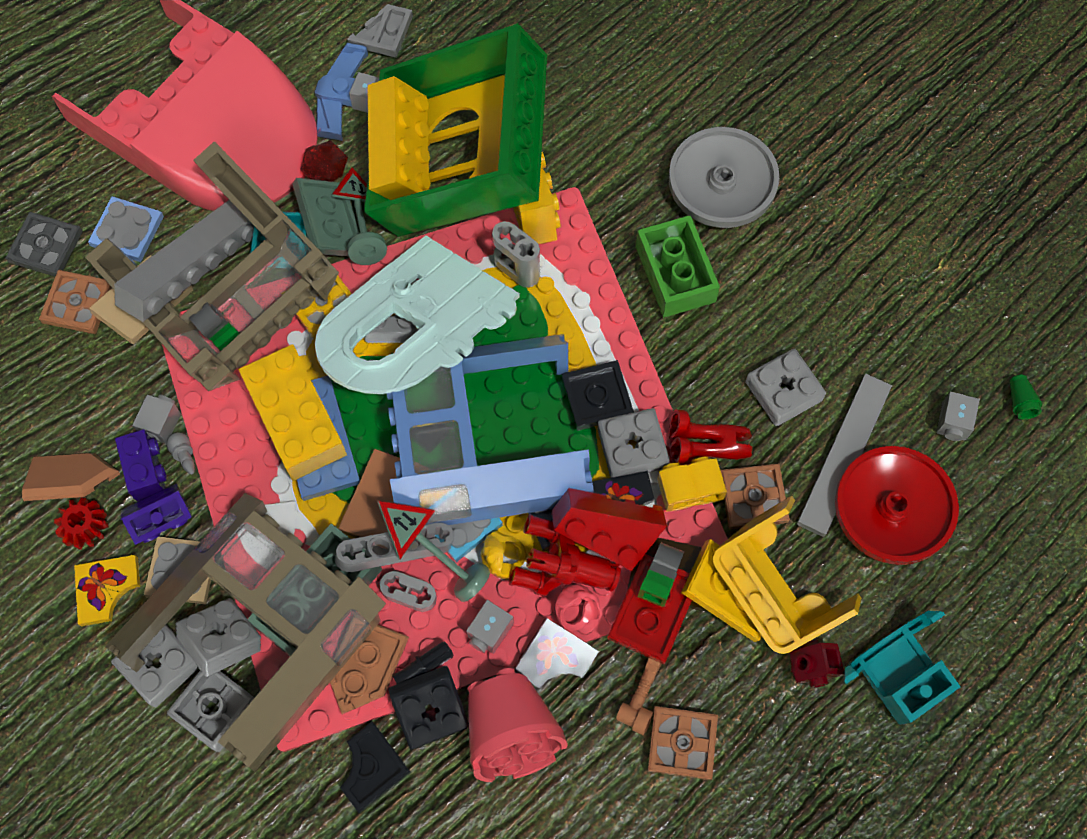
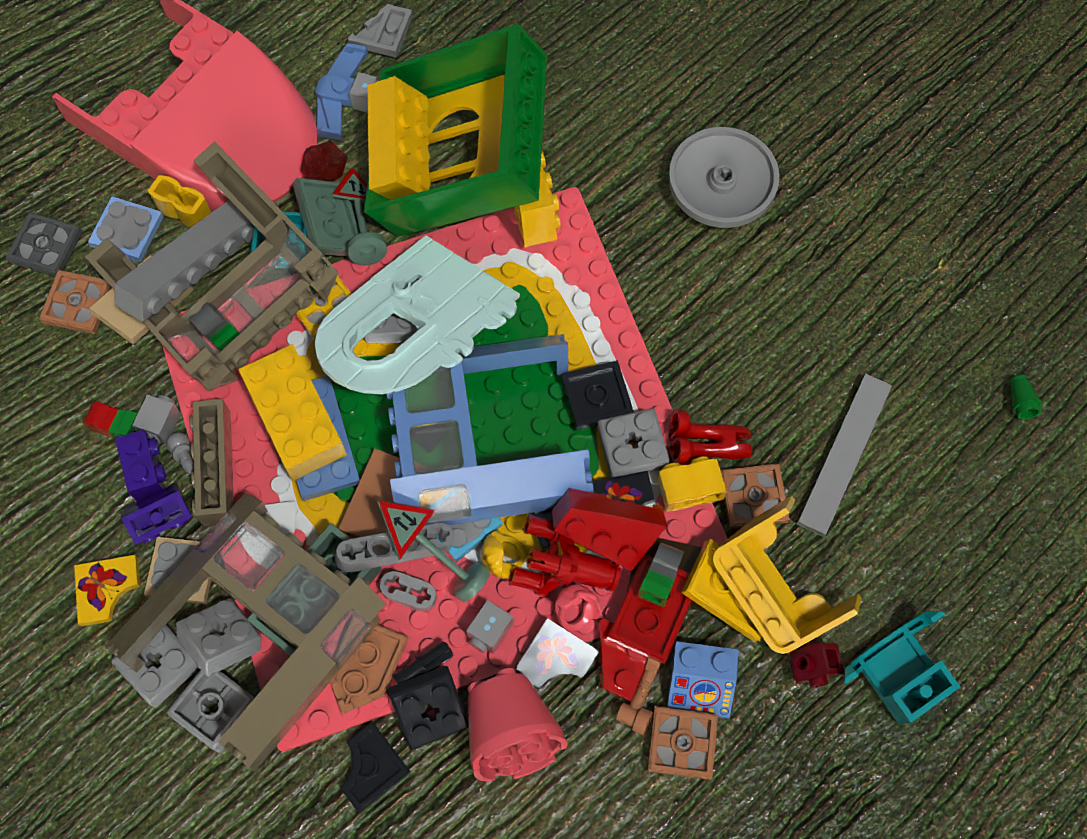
(65, 476): nougat tile -> none
(71, 517): red gear -> none
(109, 421): none -> leg
(178, 201): none -> yellow brick
(212, 461): none -> dark tan brick
(524, 254): light grey connector -> none
(619, 665): none -> red wing
(677, 266): bright green brick -> none
(703, 678): none -> medium blue slope
(781, 403): light grey brick -> none
(896, 505): red dish -> none
(957, 416): light grey brick -> none

